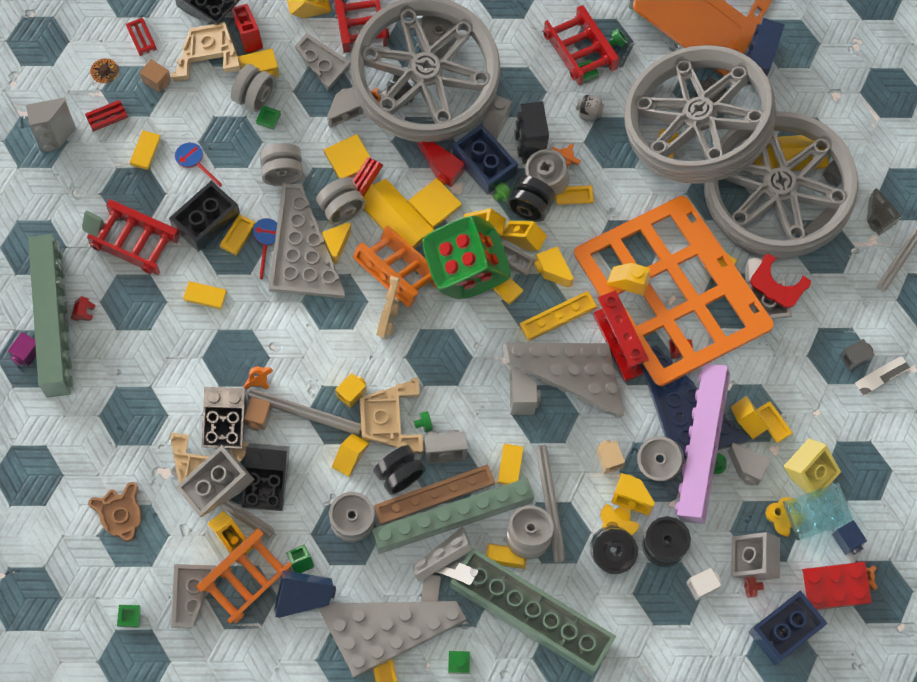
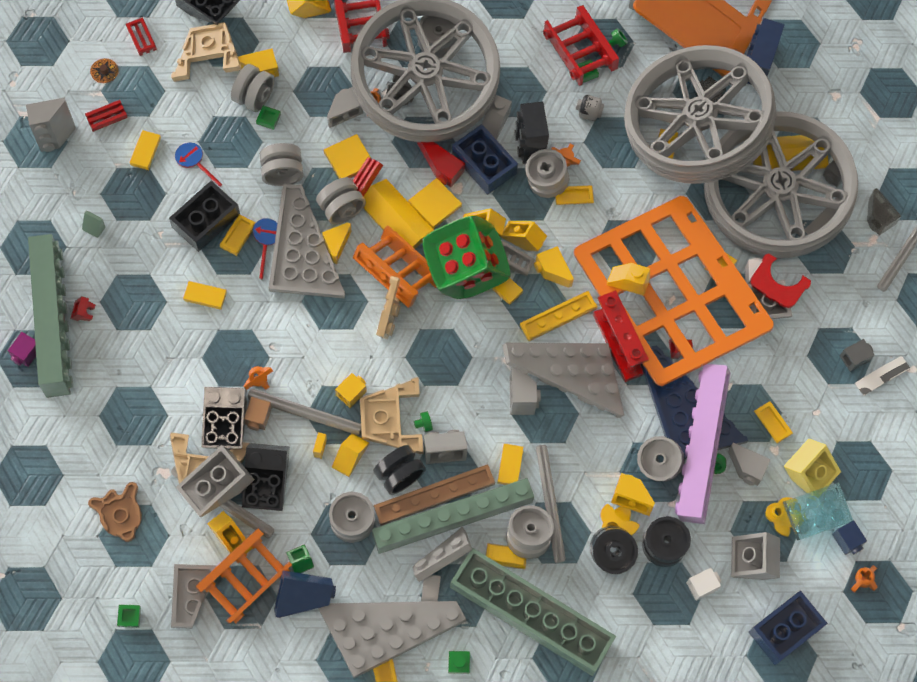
(133, 219): red fence -> none
(155, 76): medium nougat brick -> none
(247, 28): red slope -> none
(319, 445): none -> yellow tile
(322, 60): light grey wing -> none
(459, 571): white sticker -> none
(502, 192): bright green tile -> none
(530, 198): black wheel -> none
(610, 456): tan brick -> none
(749, 417): yellow slope -> none
(752, 587): clear red tile -> none
(837, 585): red plate -> none

